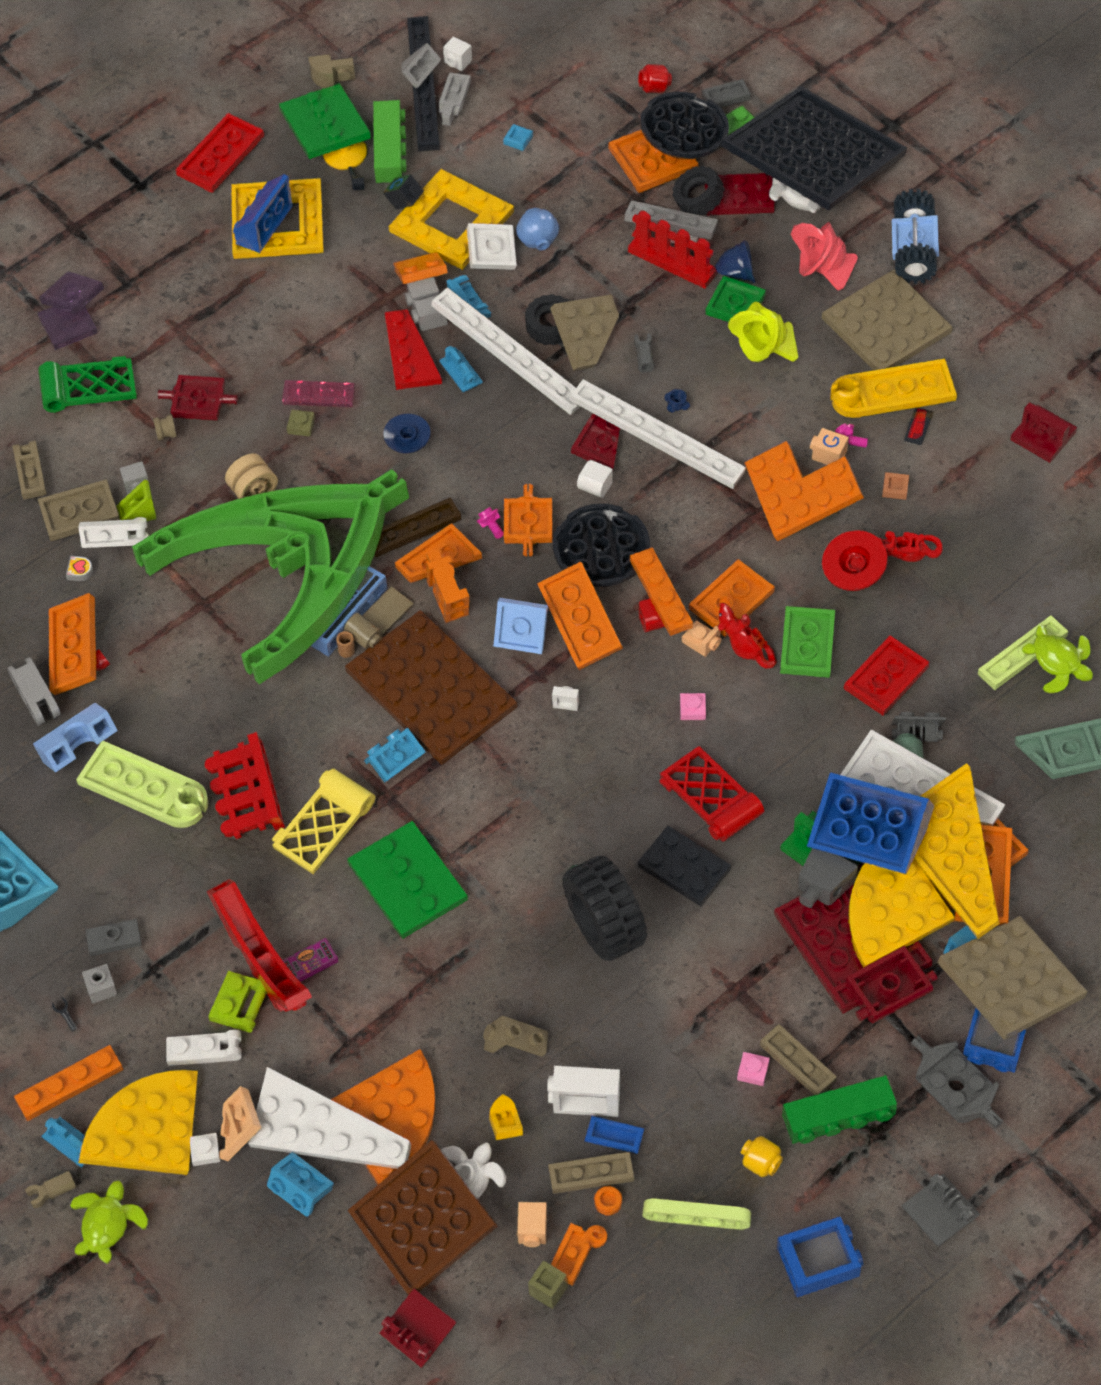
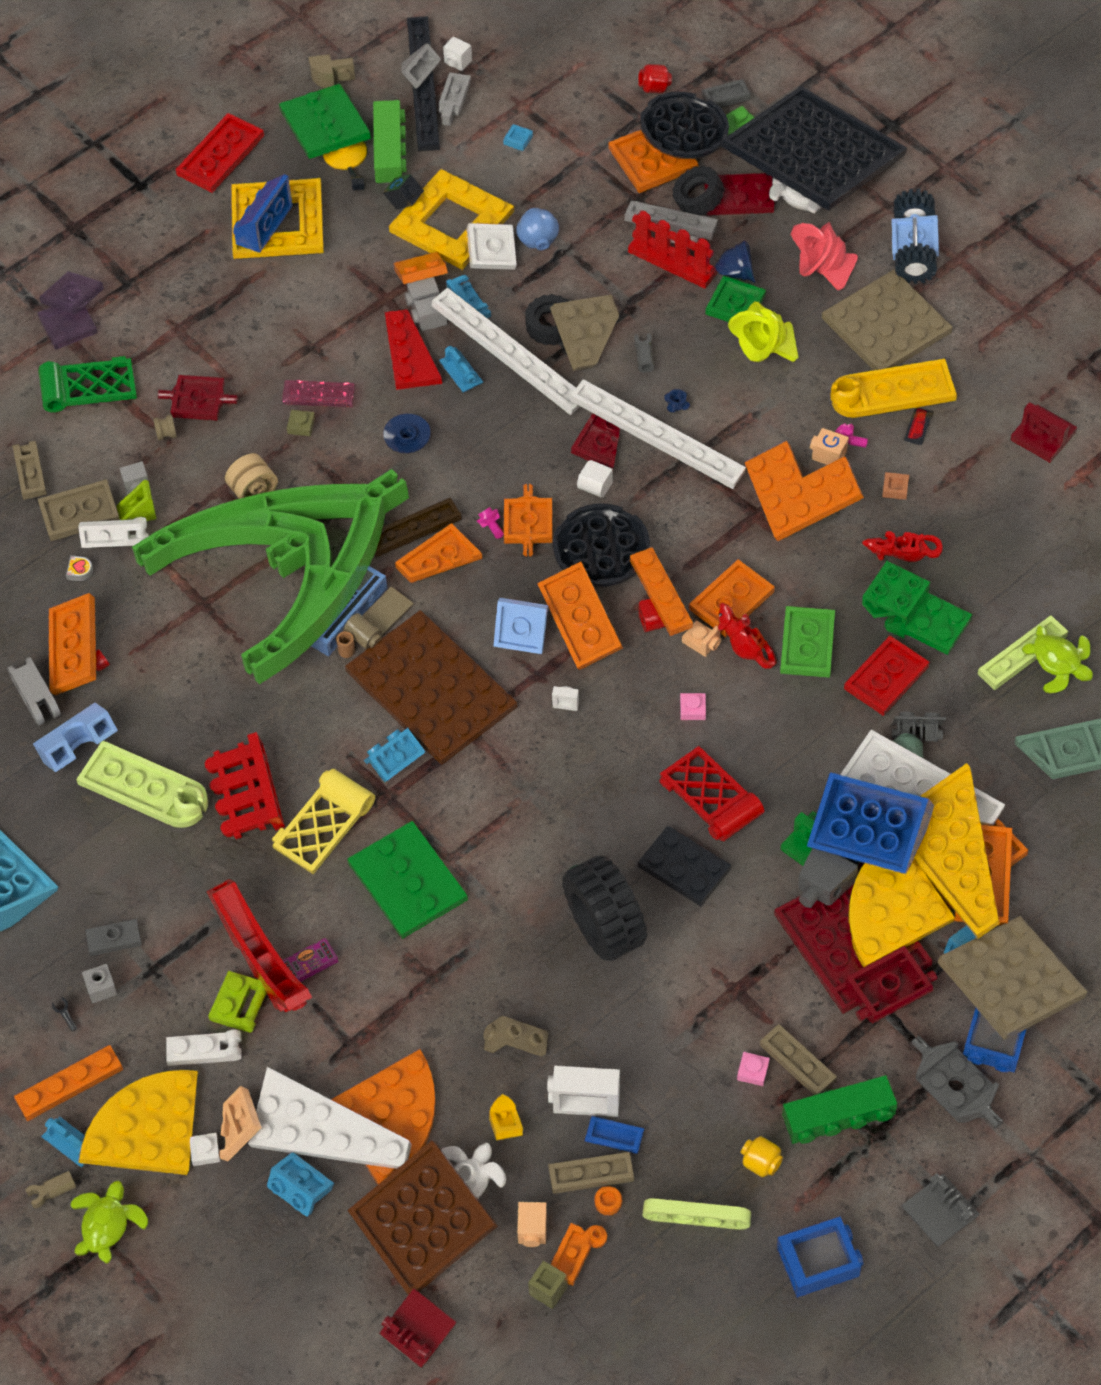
(440, 575): orange hips -> none
(854, 560): red hat -> none
(913, 609): none -> green piece

